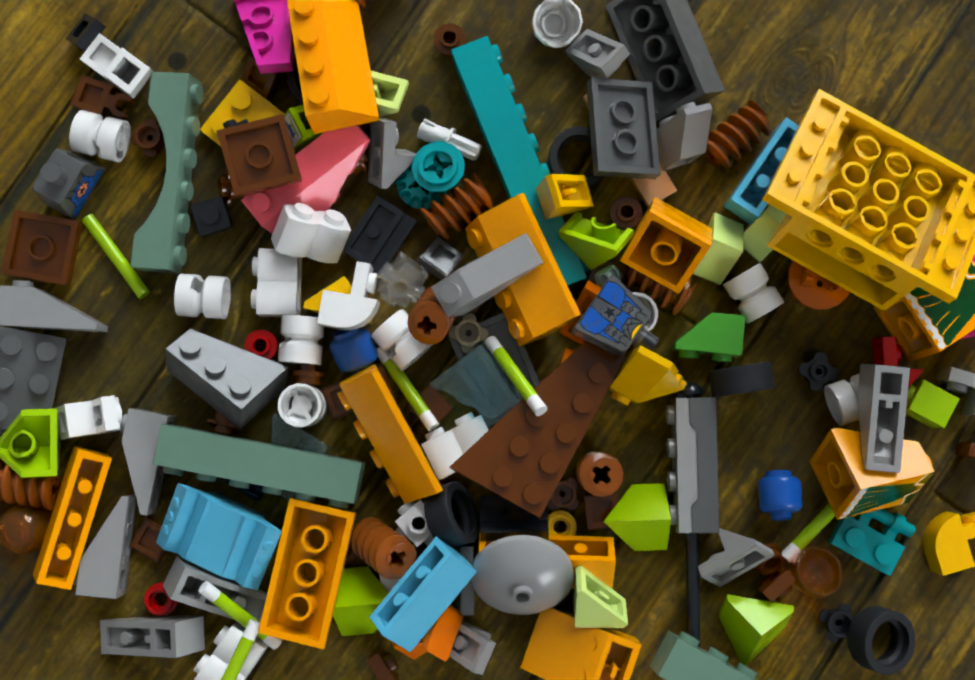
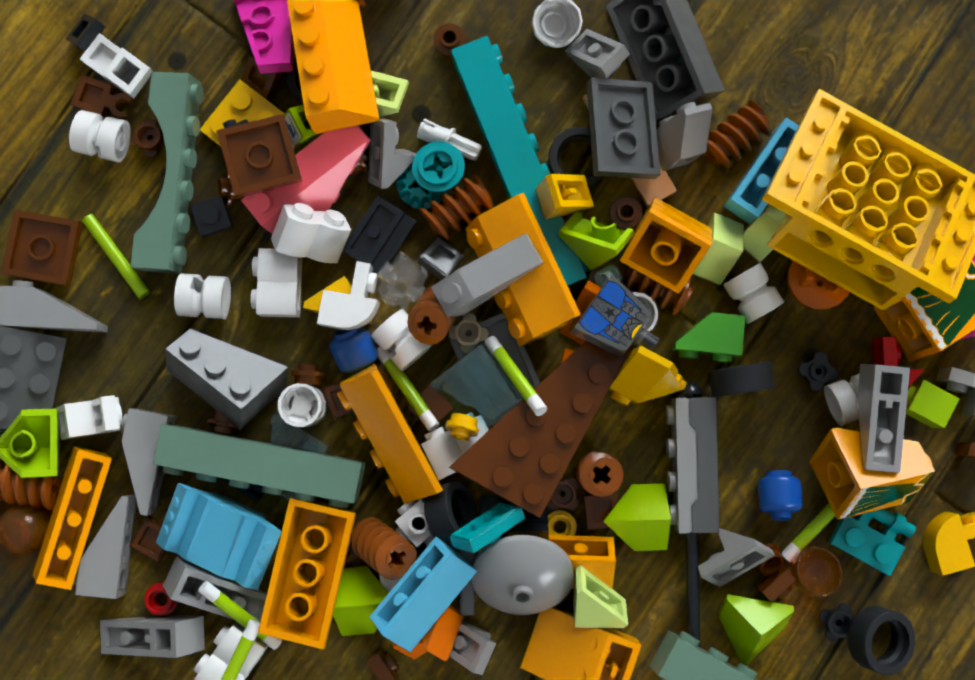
(67, 182): dark grey torso -> none
(268, 337): red plate -> none
(301, 340): white wheel -> none
(462, 426): none -> yellow plate
(487, 527): none -> teal plate

